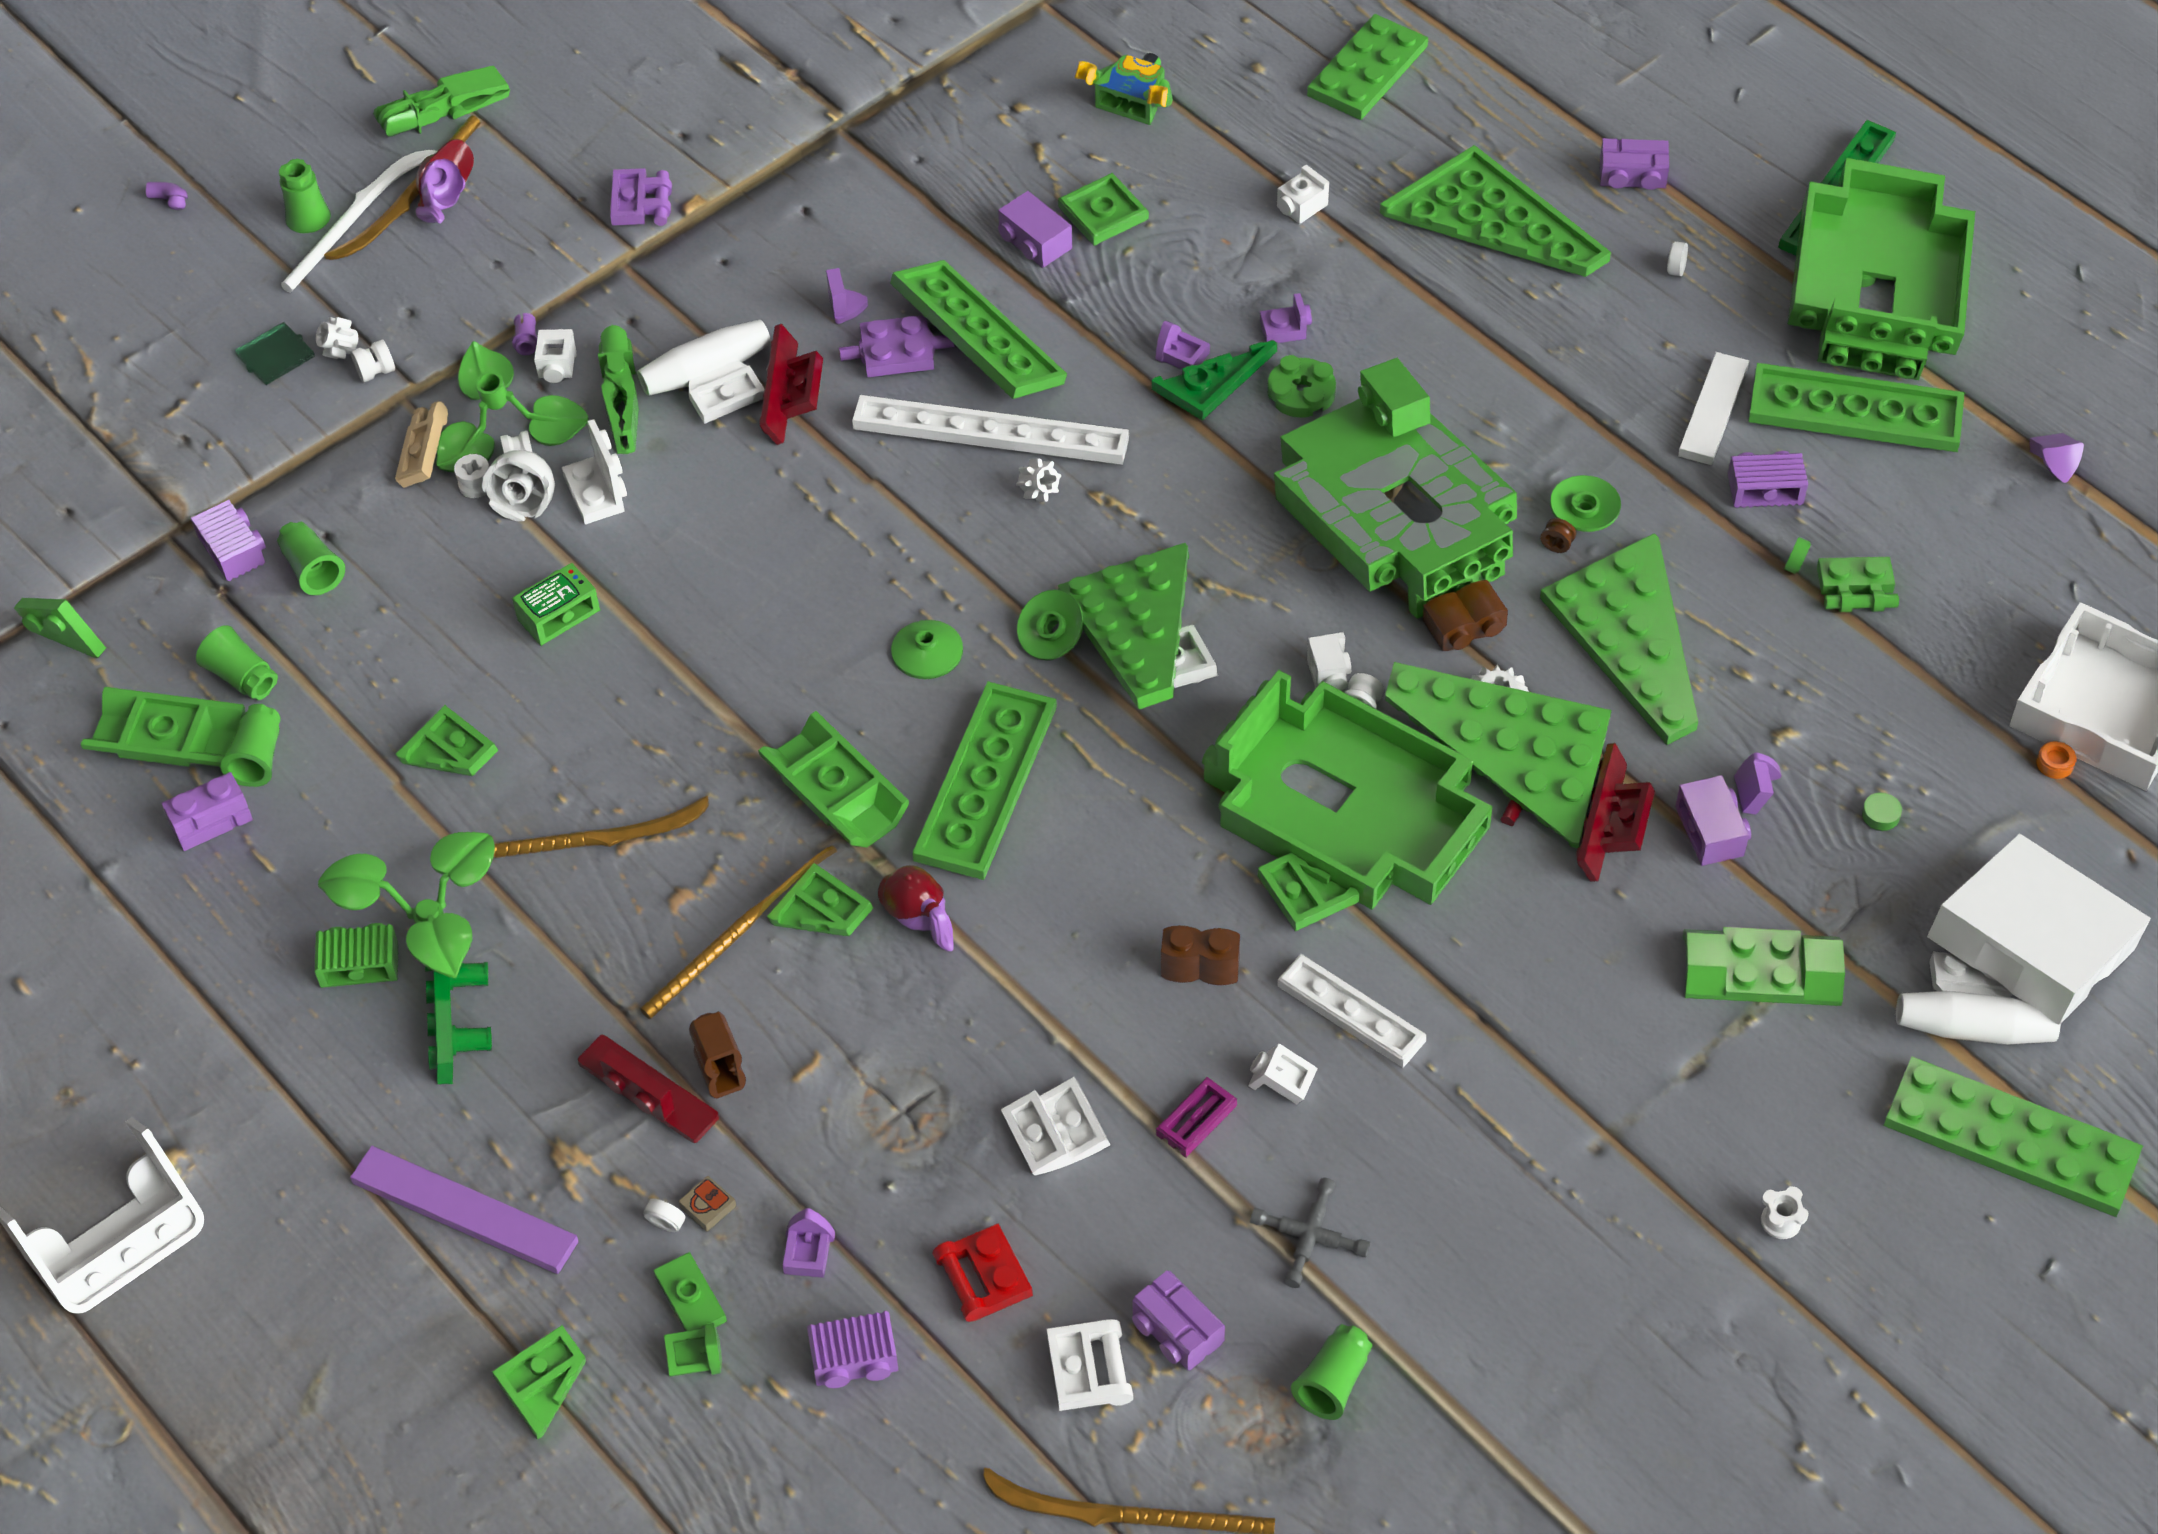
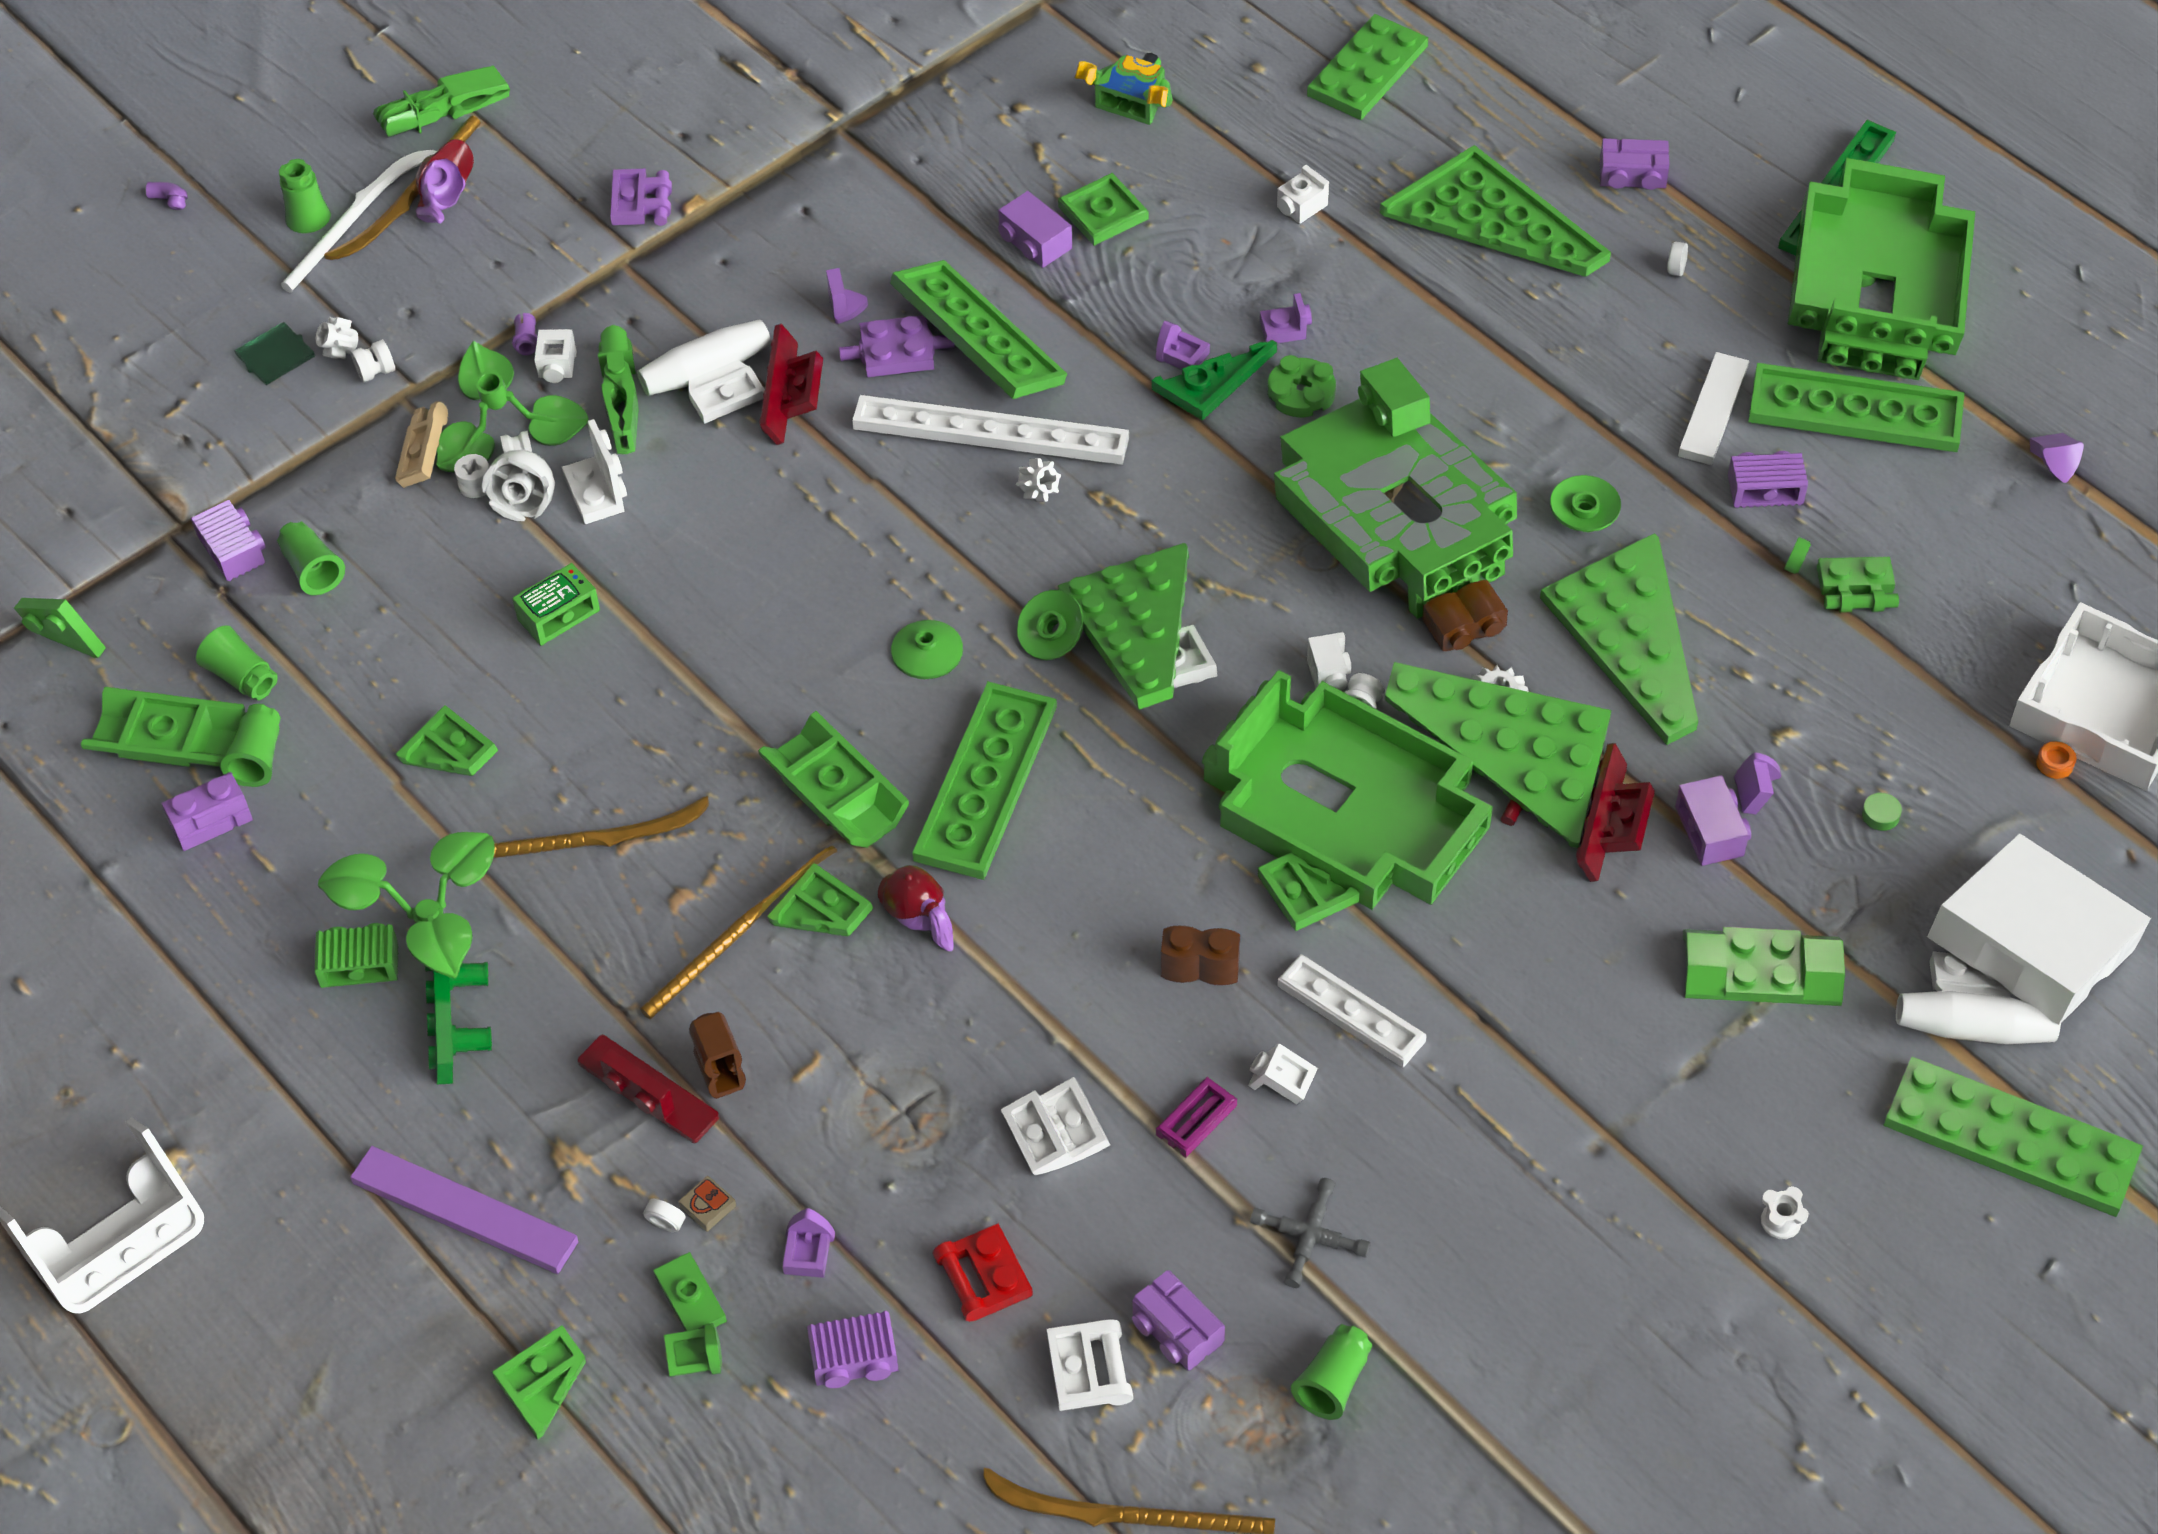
(1558, 535): reddish brown bush -> none

